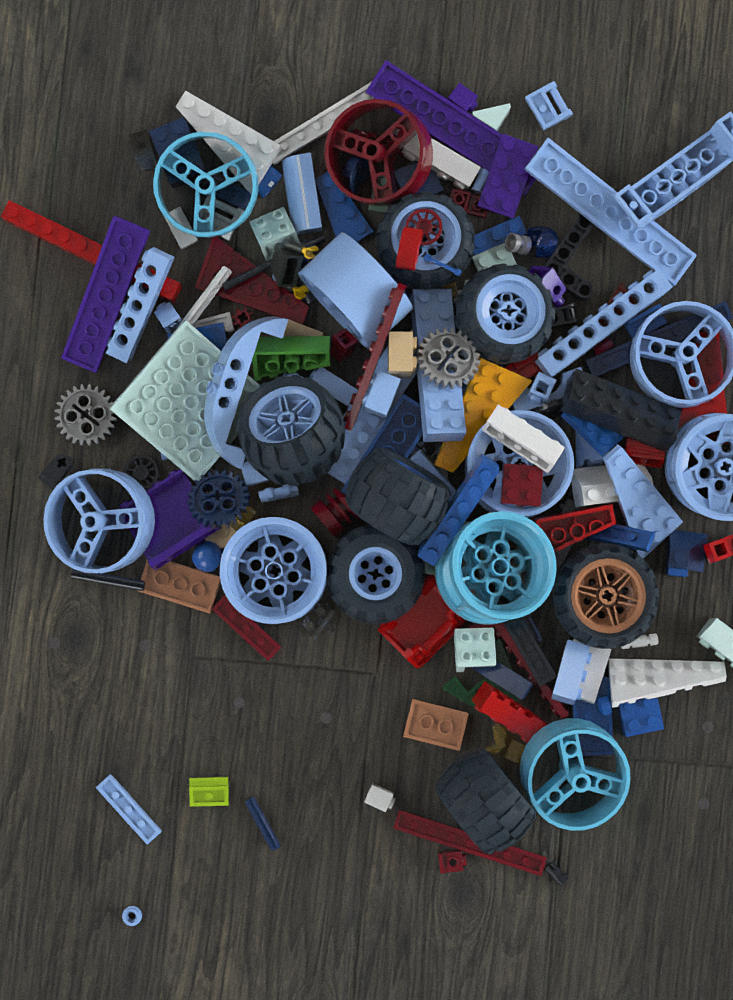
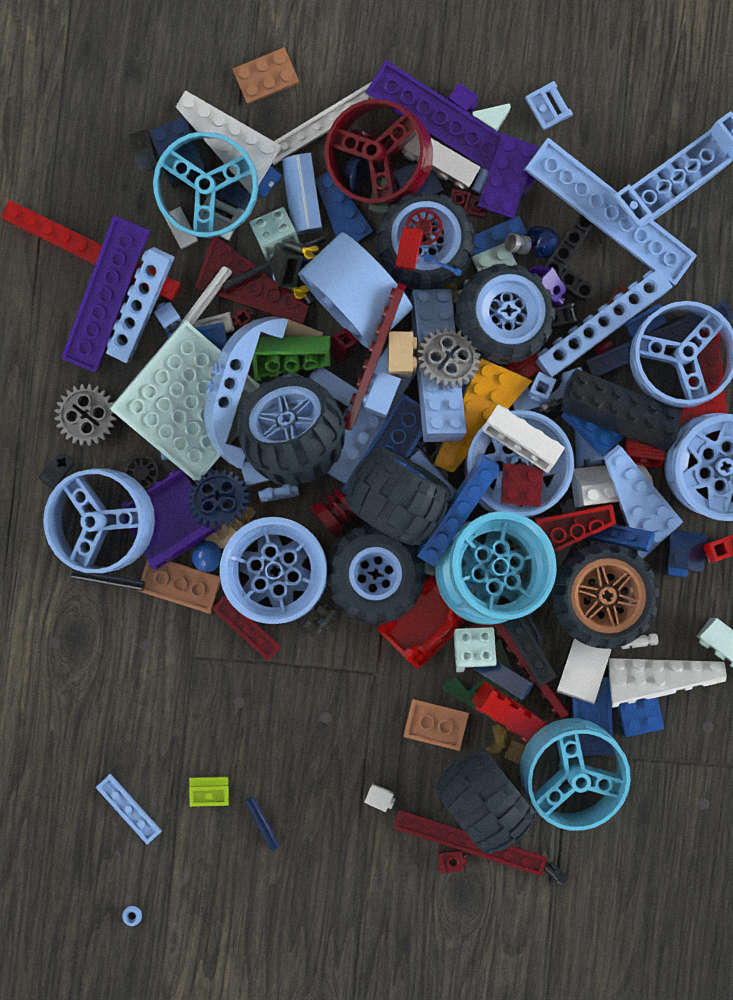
(266, 76): none -> nougat plate
(571, 672): light blue brick -> none
(604, 705): blue tile -> none

